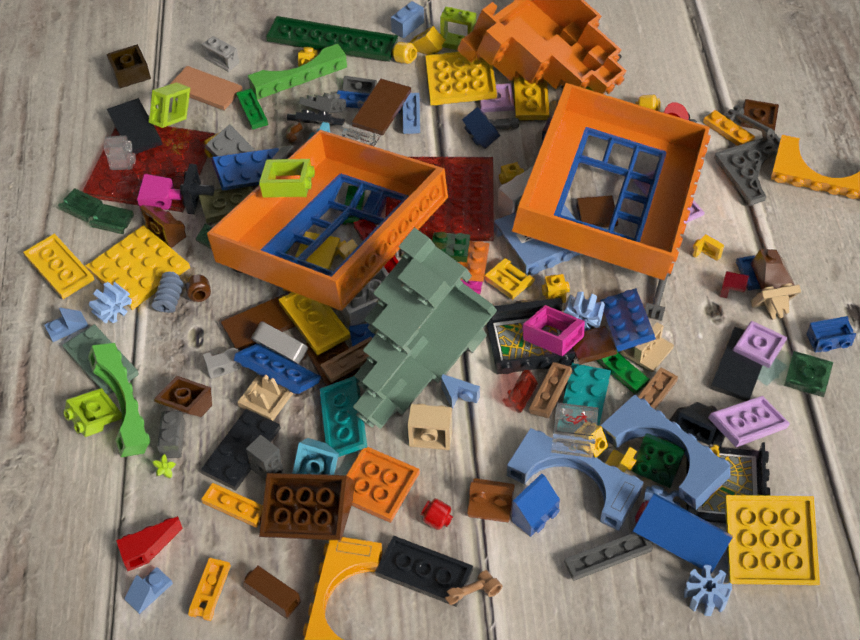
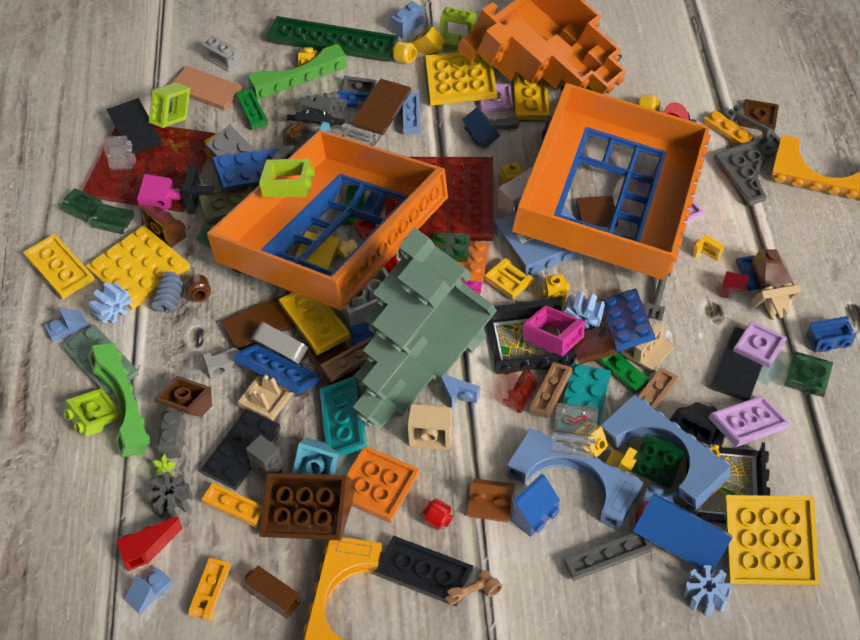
(128, 66): dark brown brick -> none
(170, 495): none -> dark grey gear

